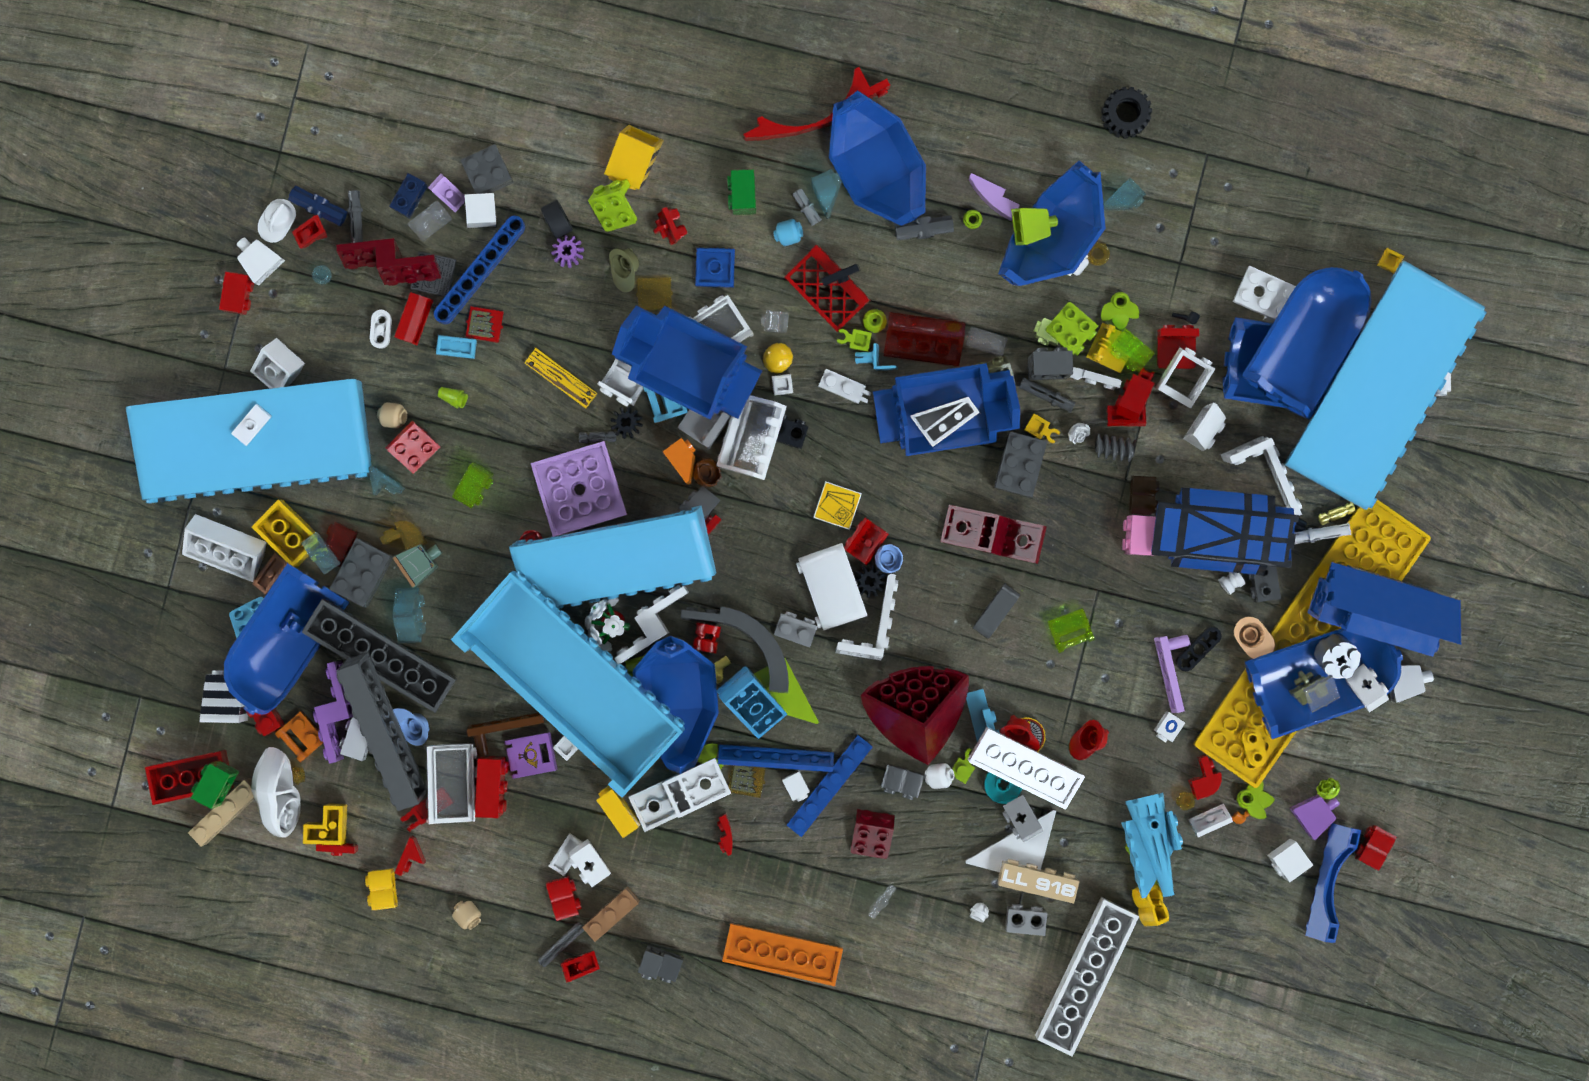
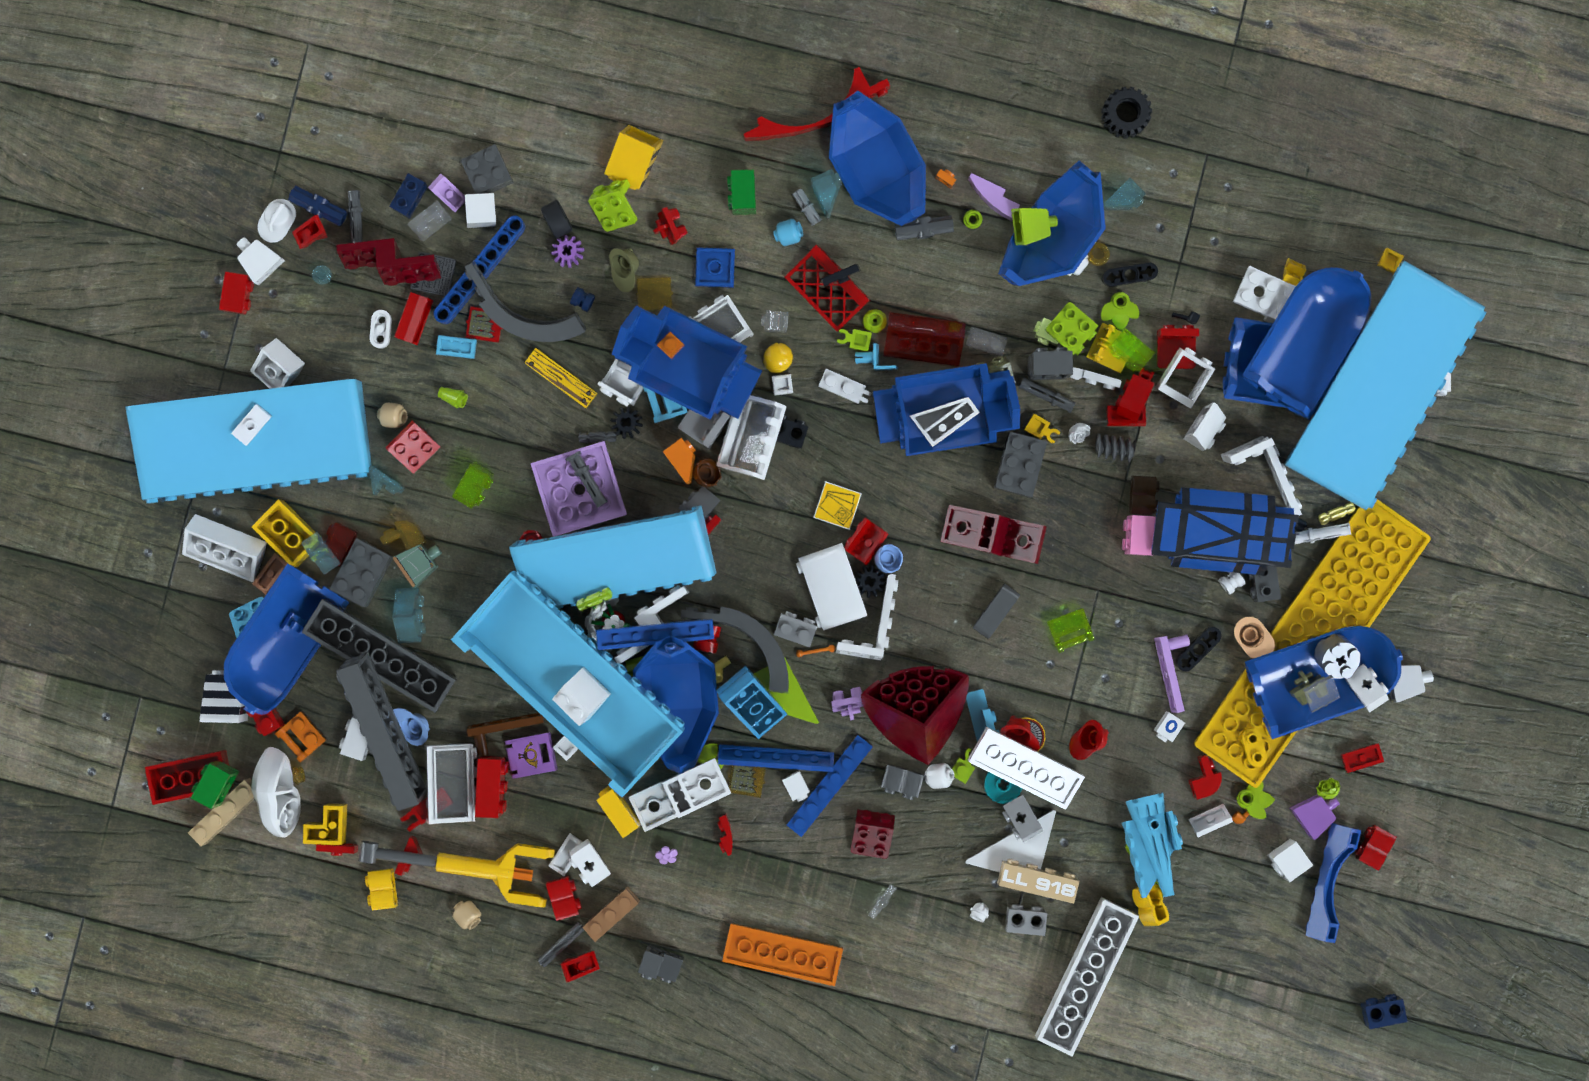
(328, 714): medium lavender bracket -> none
(499, 870): none -> yellow piece
(520, 326): none -> dark grey arch
(581, 696): none -> white slope
(582, 299): none -> dark blue wheel
(582, 471): none -> dark grey pin
(594, 599): none -> lime axle
(650, 634): none -> blue plate
(666, 855): none -> lavender plant
(670, 345): none -> orange plate
(831, 648): none -> orange hinge
(849, 705): none -> lavender hips
(946, 177): none -> orange plate
(1143, 267): none -> black beam
(1190, 801): clear yellow plate -> none
(1293, 272): none -> yellow slope
(1362, 757): none -> red plate
(1383, 1017): none -> dark blue brick
(1386, 609): blue panel -> none

